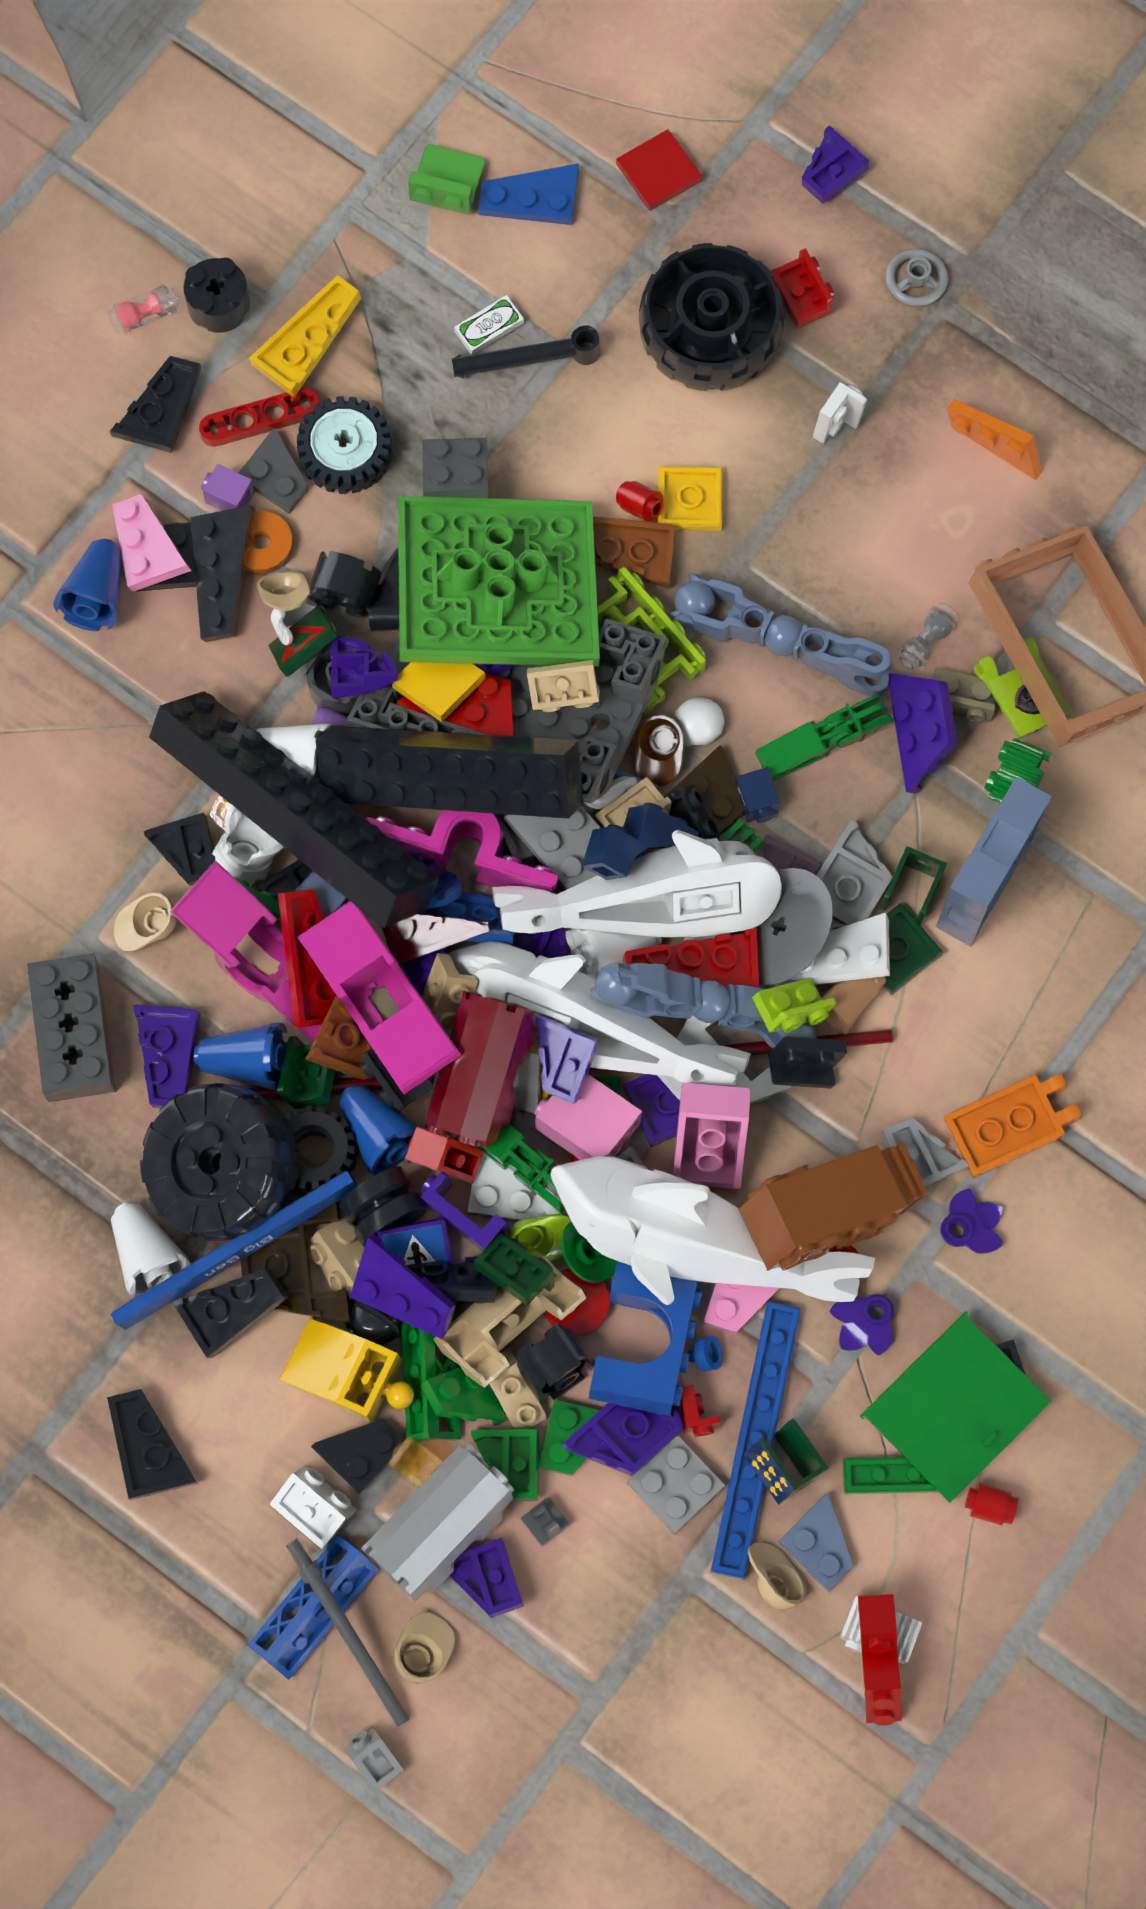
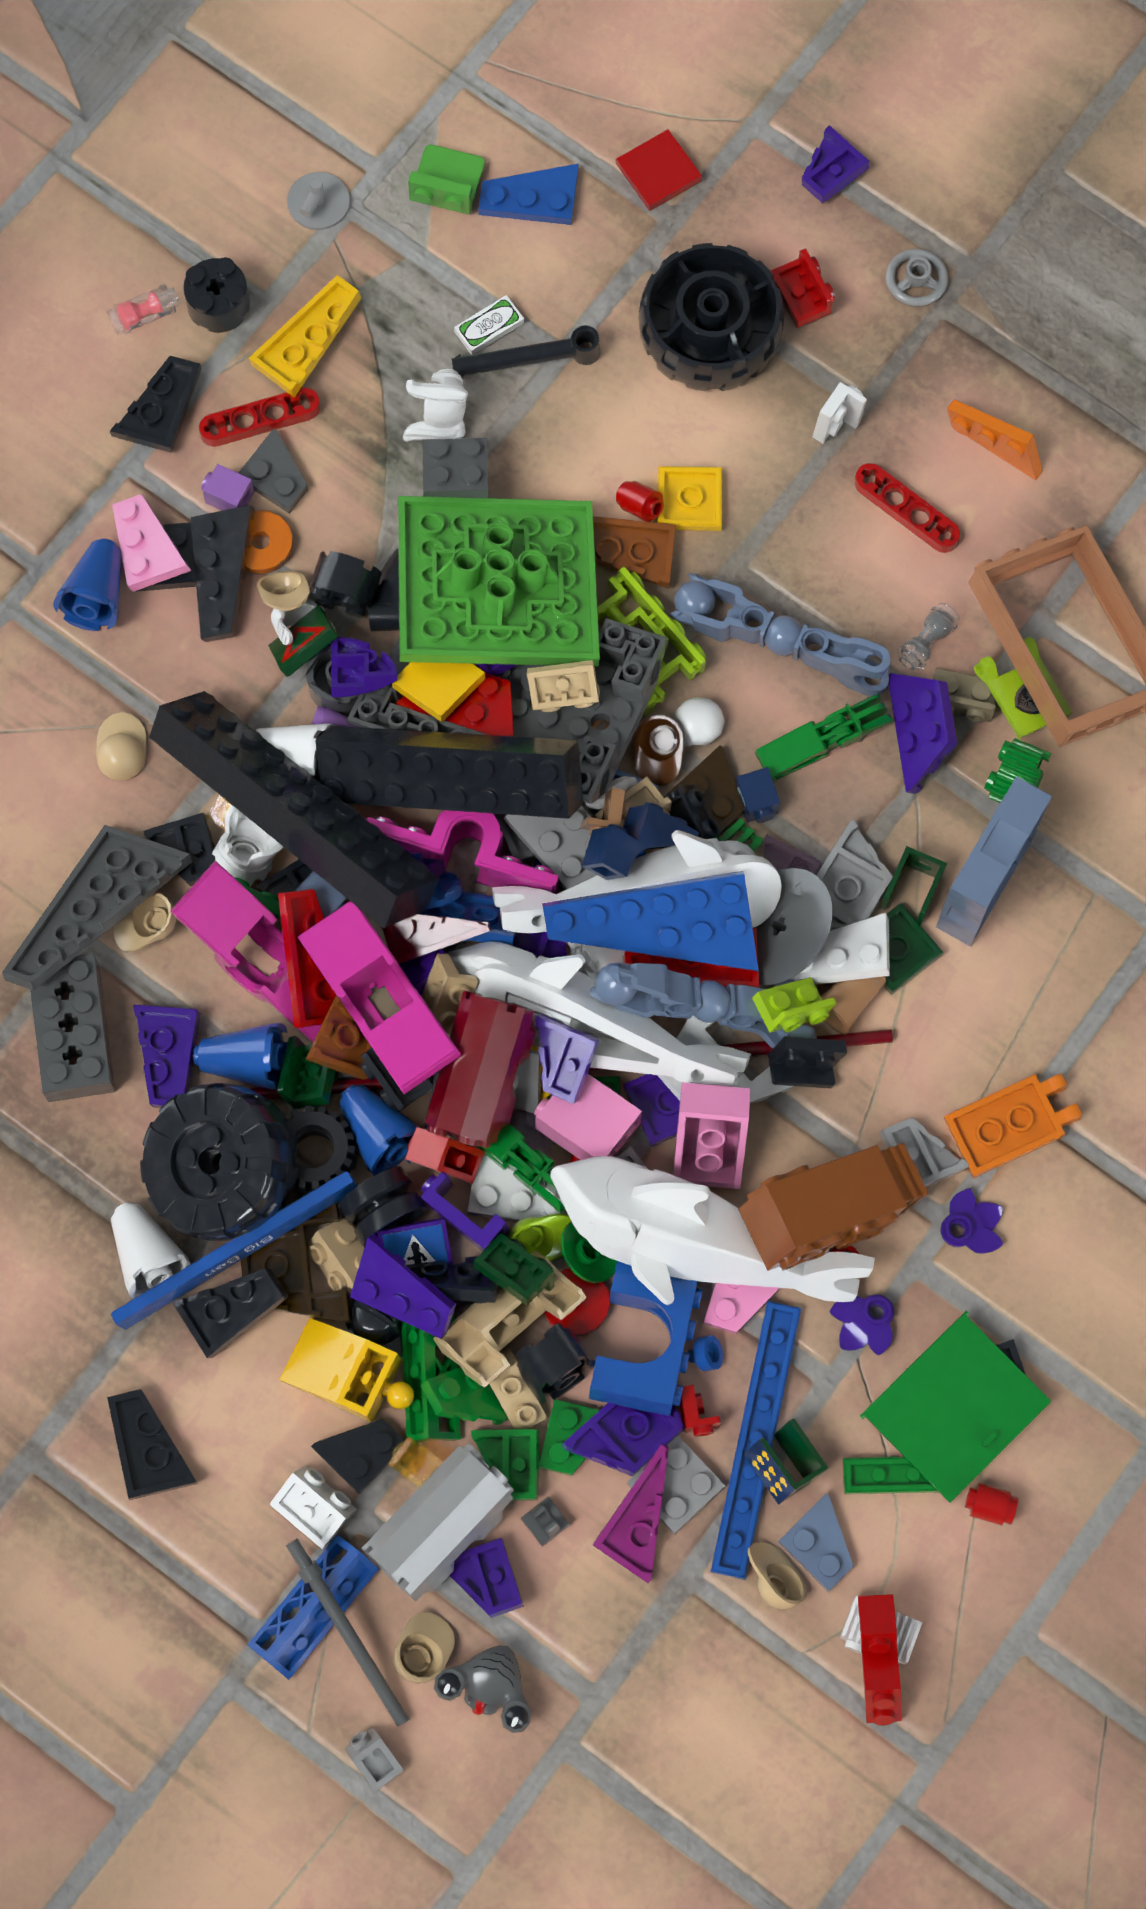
(100, 891): none -> dark grey wing
(121, 746): none -> tan cap
(318, 201): none -> light grey shield
(350, 466): wheel -> none
(442, 407): none -> white hair
(489, 1683): none -> dark grey head
(614, 811): none -> medium nougat bracket
(633, 1527): none -> magenta wing
(678, 920): none -> blue wing
(903, 511): none -> red beam

